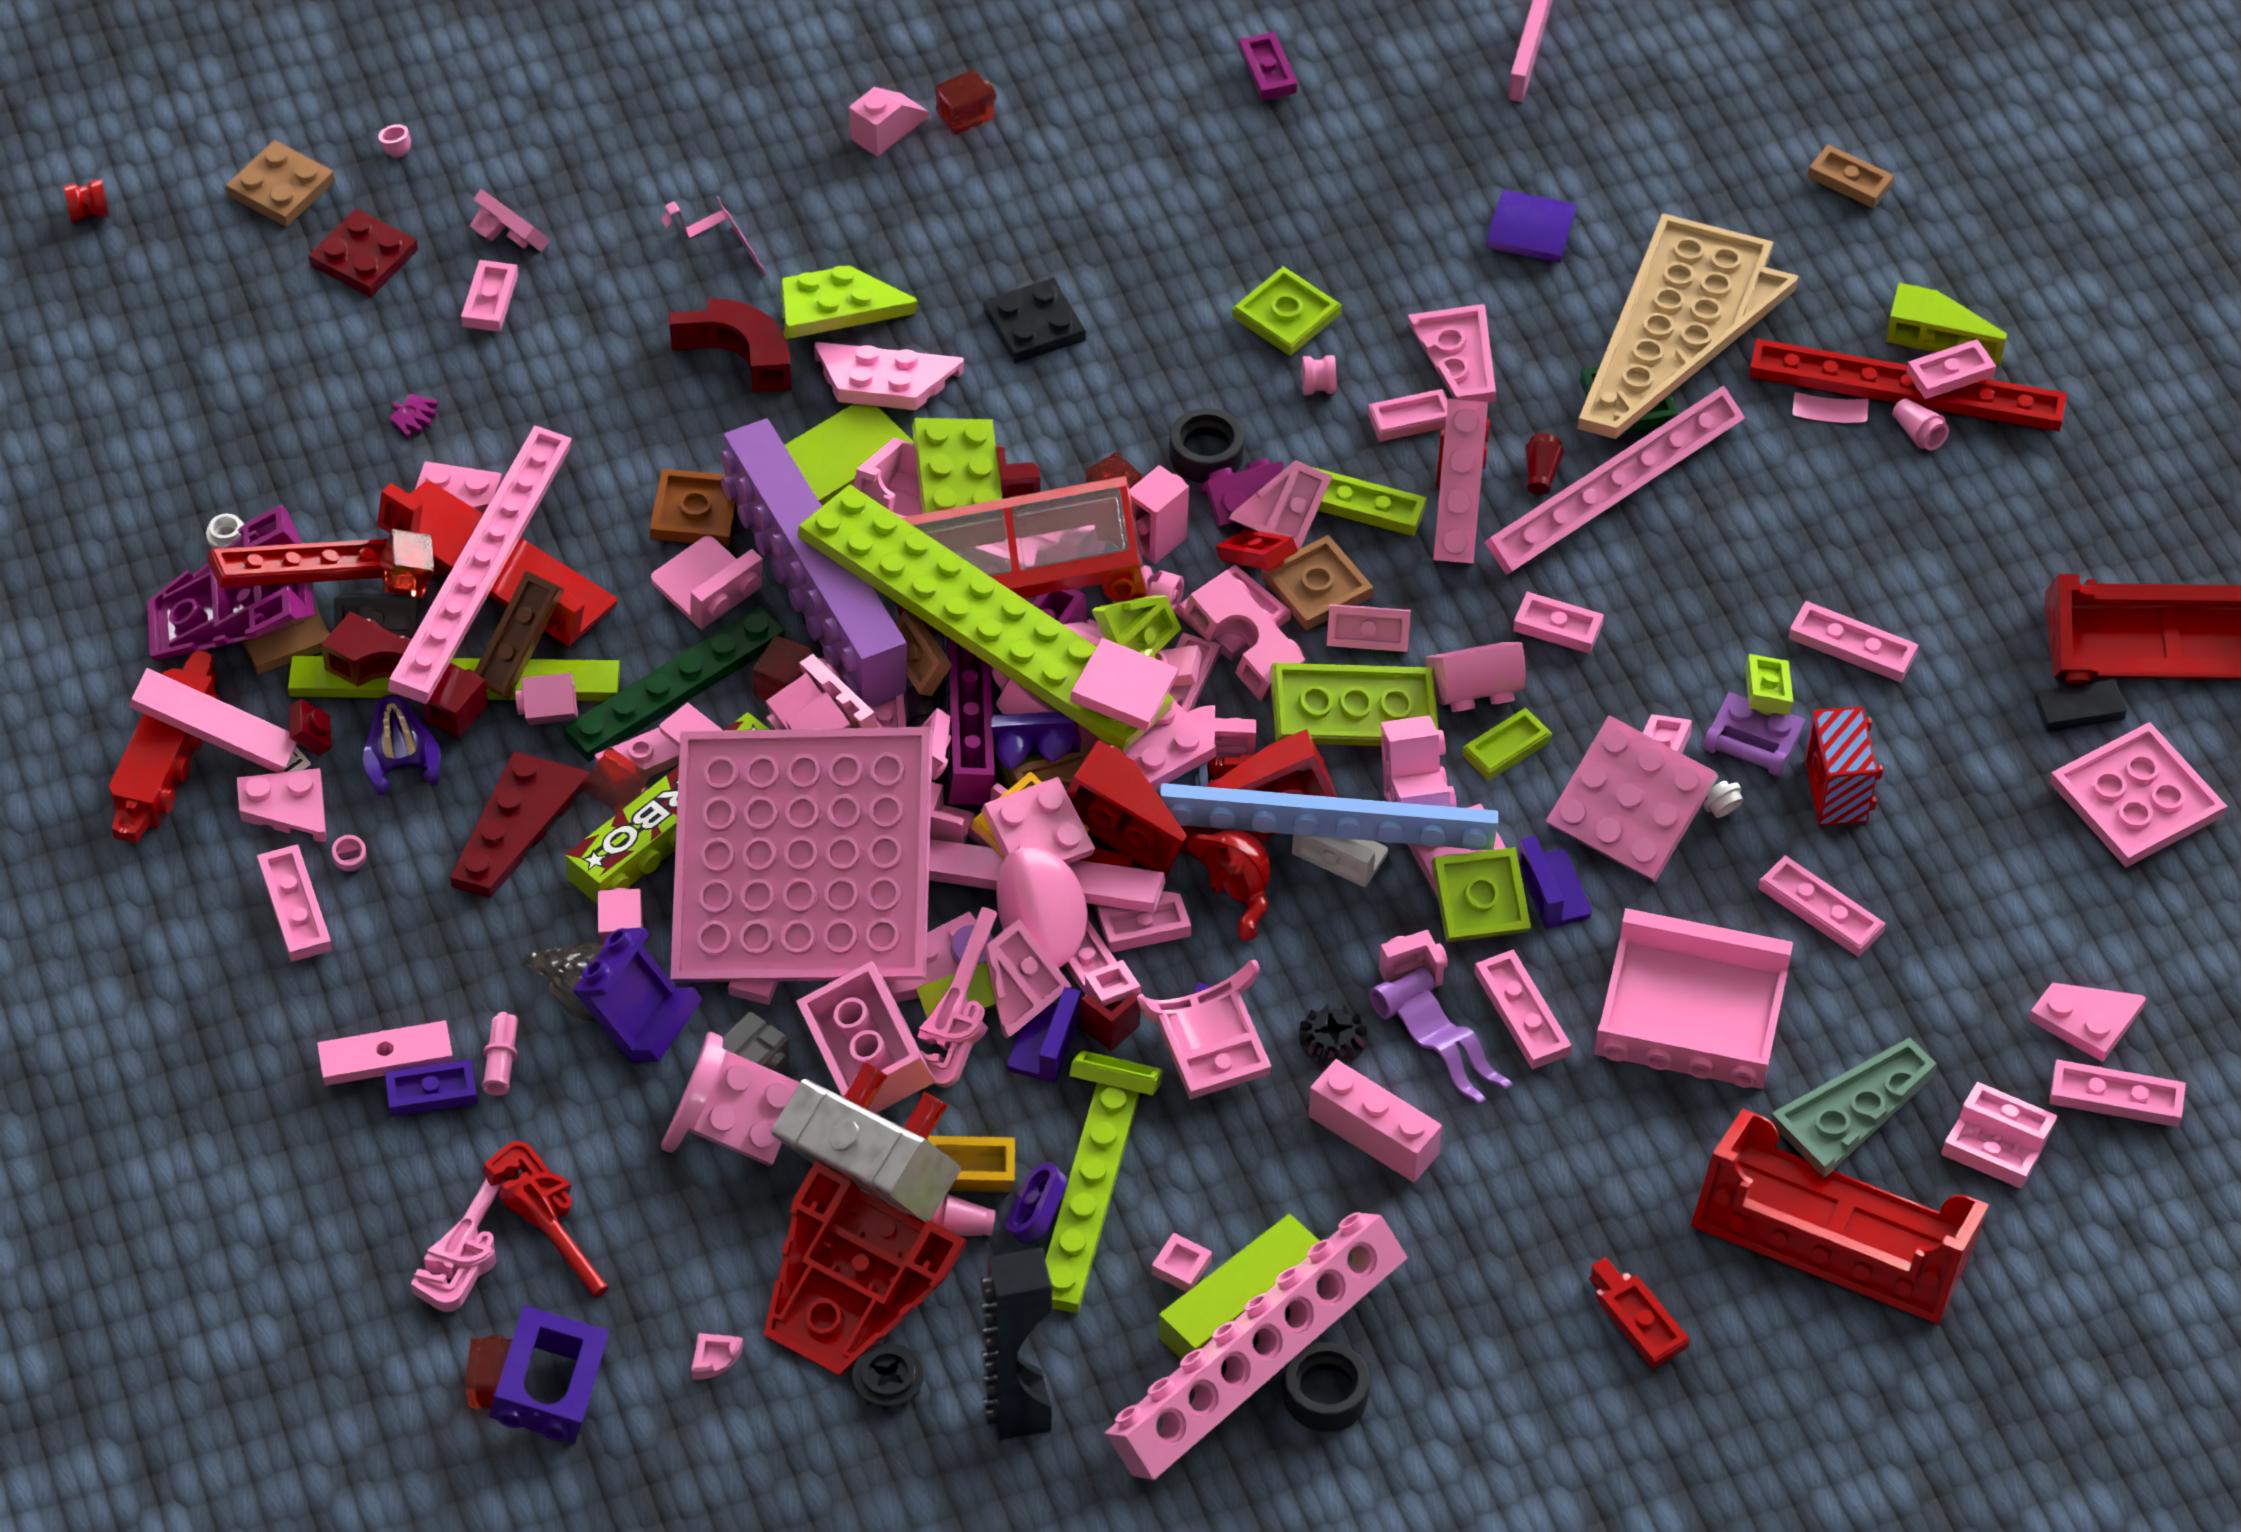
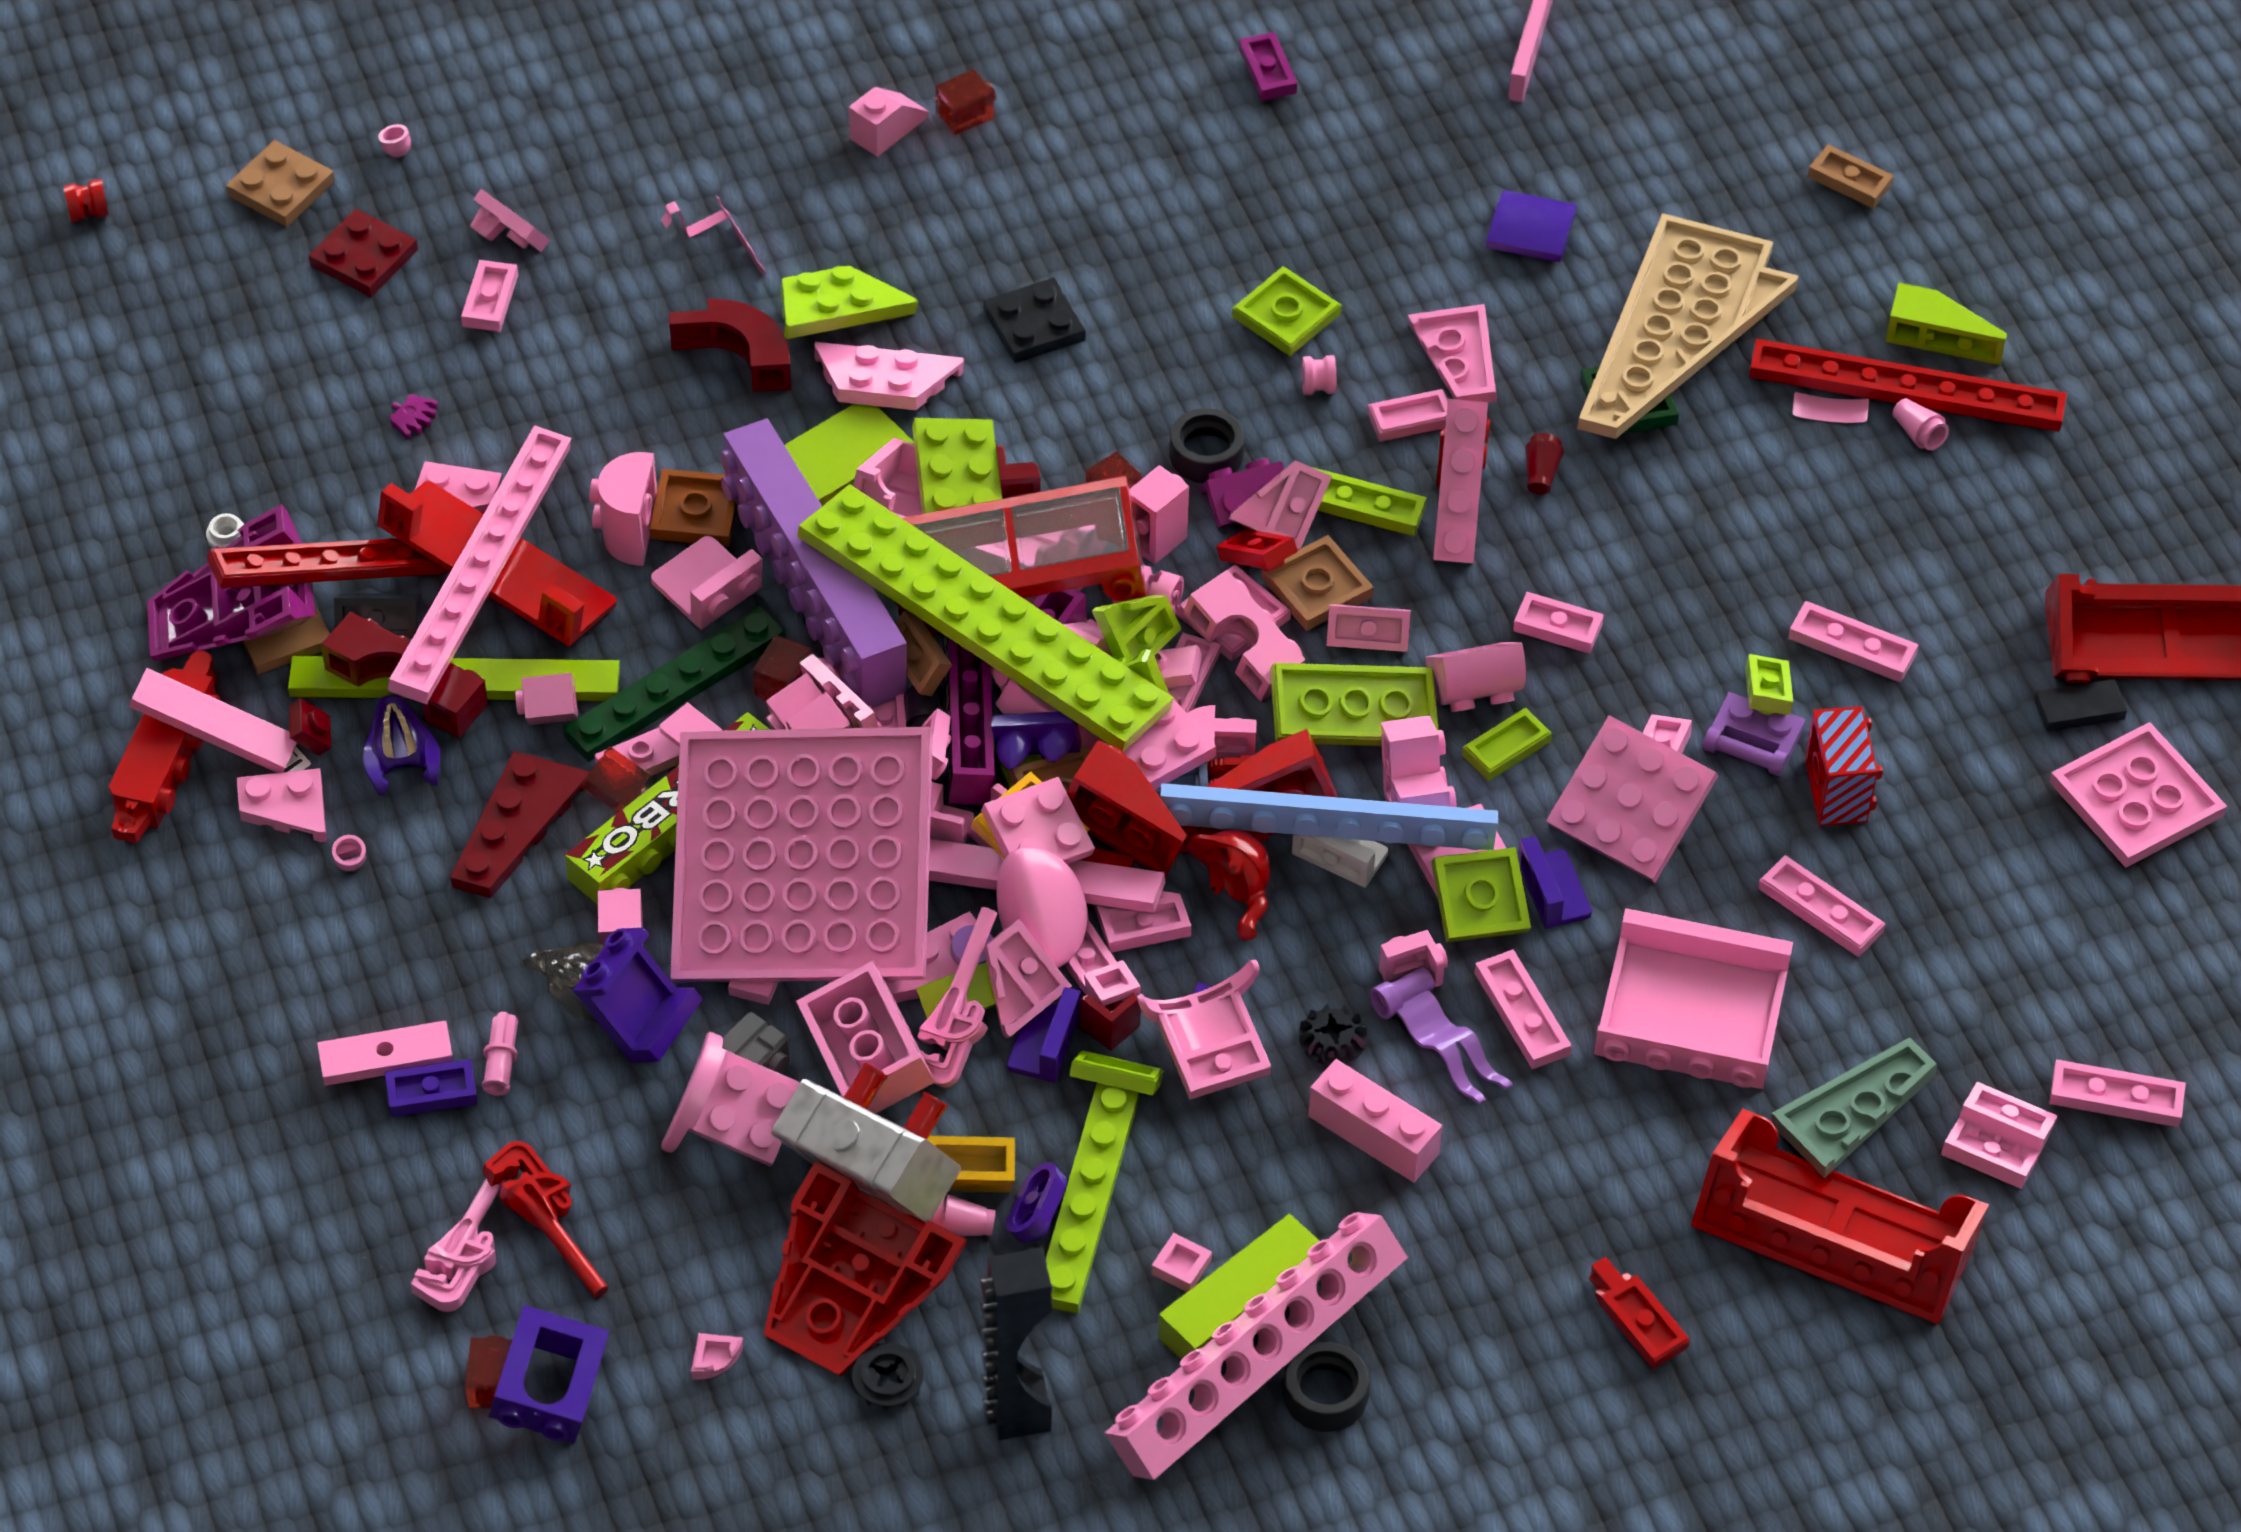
(294, 903): bright pink plate -> none
(407, 563): clear red brick -> none
(518, 633): reddish brown tile -> none
(626, 505): none -> bright pink brick
(1124, 684): bright pink tile -> none
(1614, 480): bright pink plate -> none
(1723, 799): white plate -> none
(1951, 369): bright pink plate -> none
(2087, 1016): bright pink wing -> none

